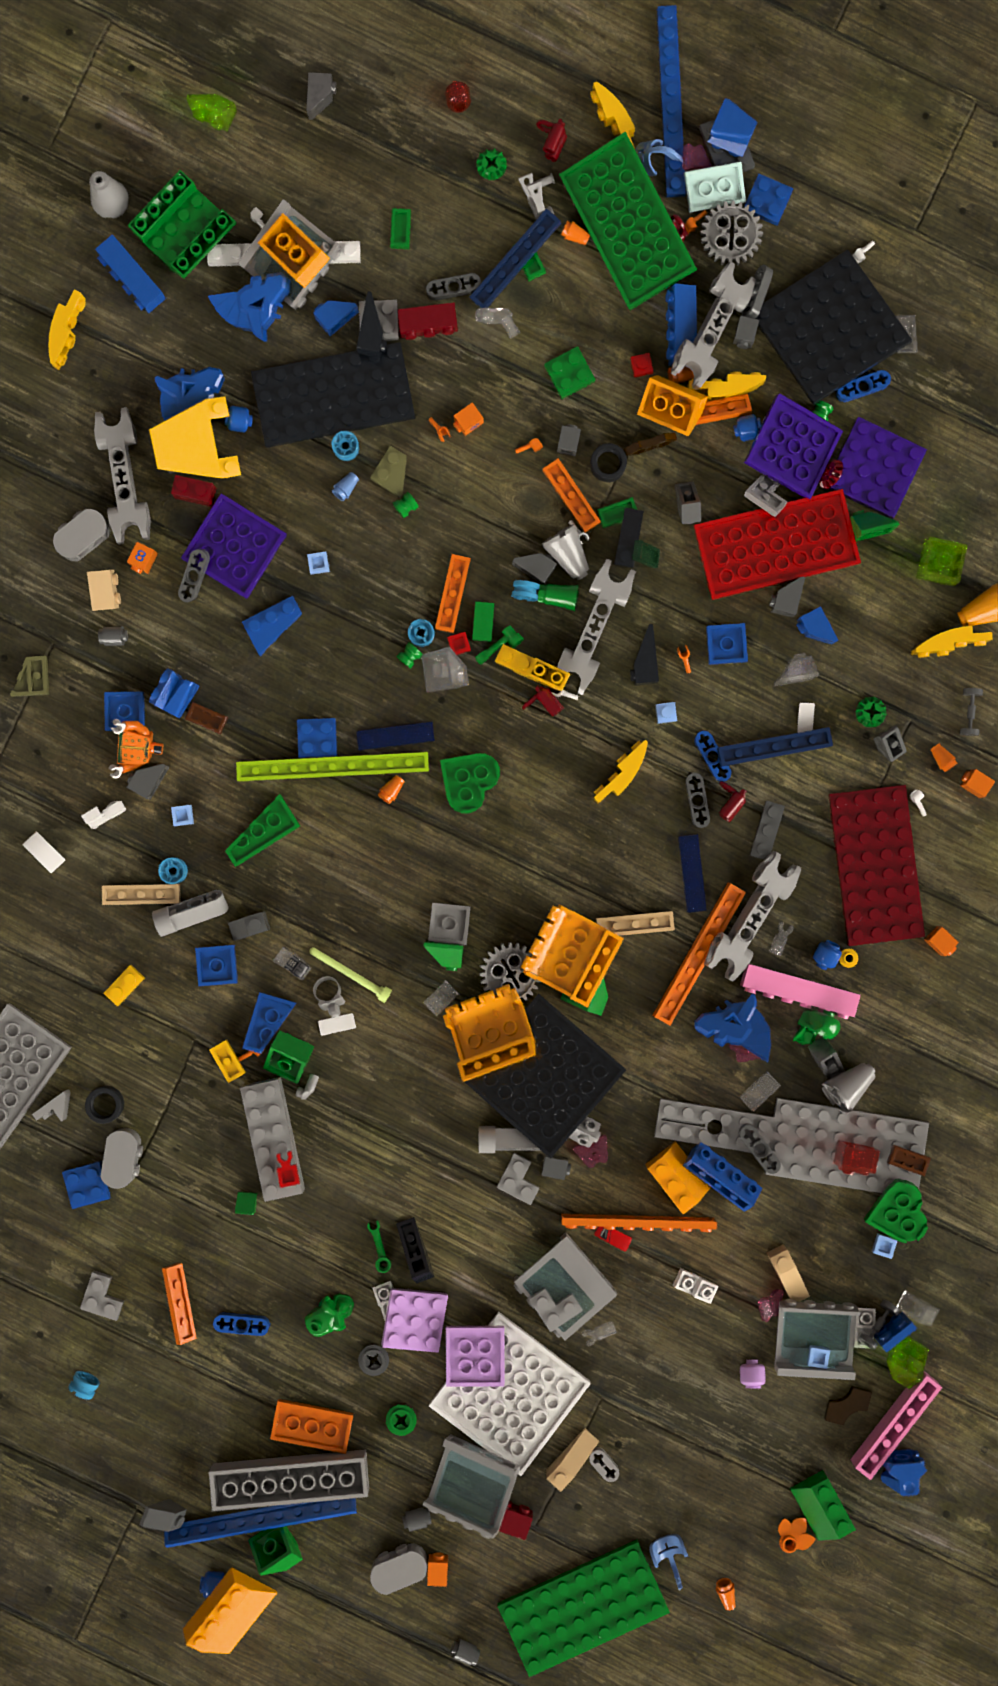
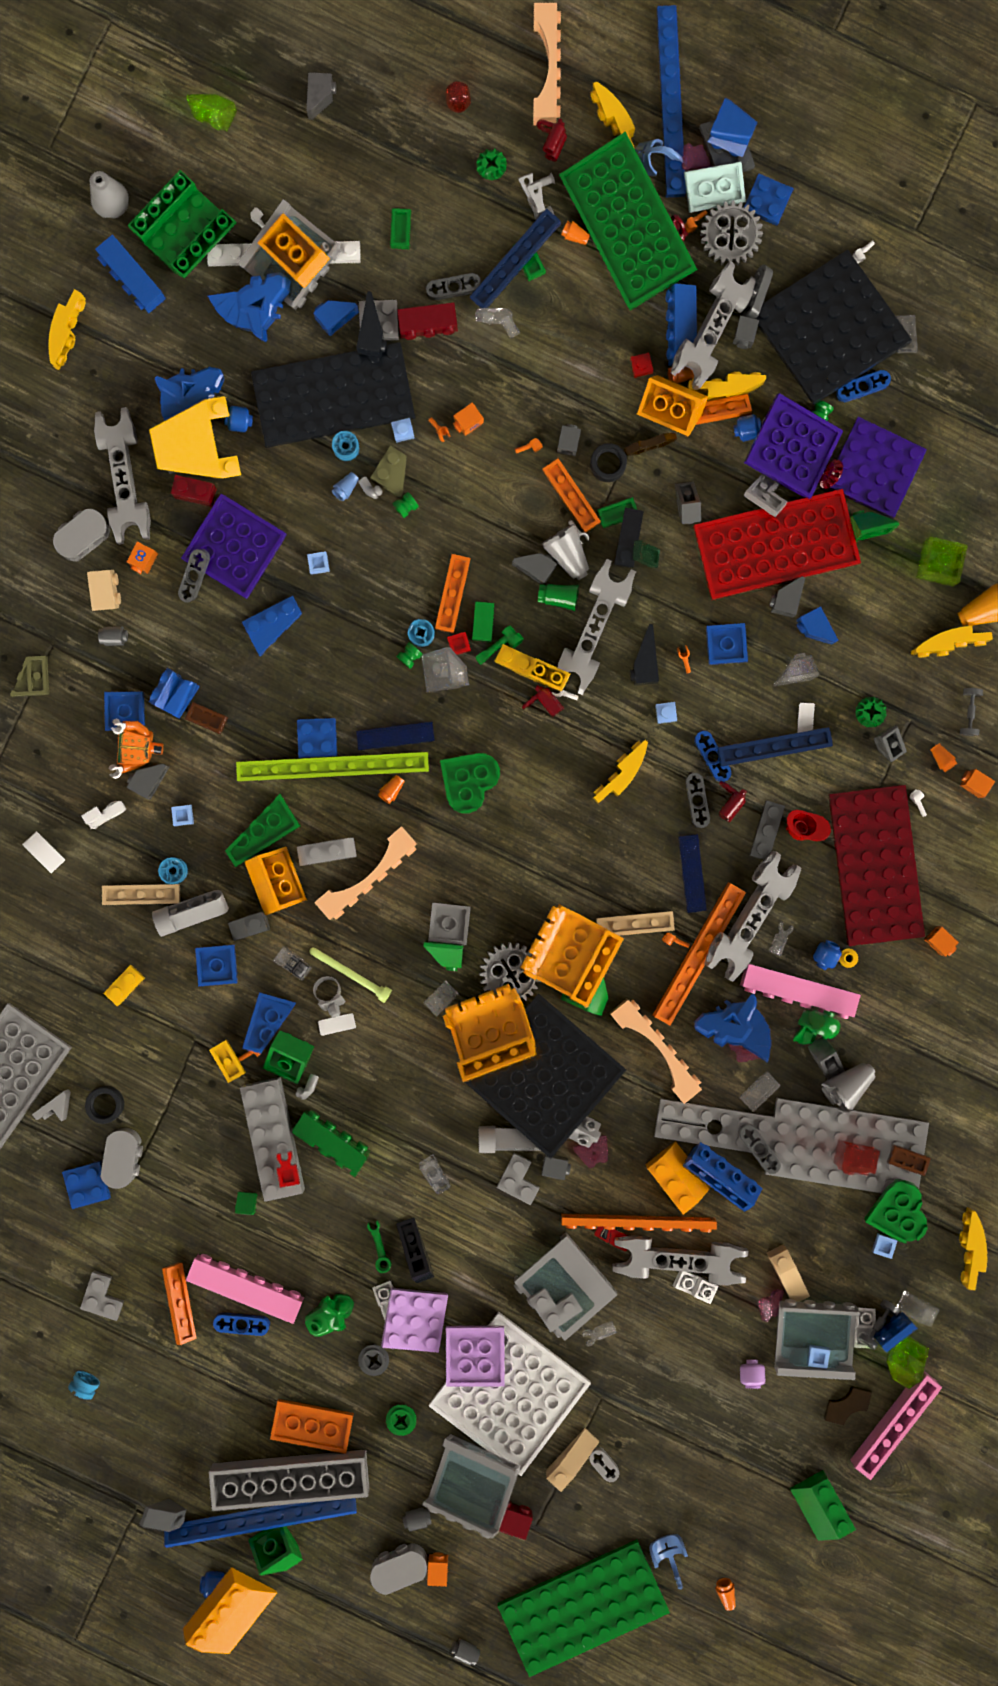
(245, 1288): none -> bright pink brick
(275, 880): none -> light orange slope
(326, 851): none -> light grey brick
(332, 1142): none -> green wedge
(334, 902): none -> light nougat arch
(369, 490): none -> light grey arm
(402, 430): none -> light blue plate
(434, 1174): none -> clear leg
(525, 590): dark azure wheel -> none
(545, 23): none -> light nougat arch
(569, 372): green plate -> none
(669, 939): none -> orange hand
(683, 1084): none -> light nougat arch
(715, 1262): none -> light grey piece
(797, 1533): orange plate -> none
(808, 826): none -> red piece
(904, 1471): blue piece -> none
(974, 1241): none -> yellow slope

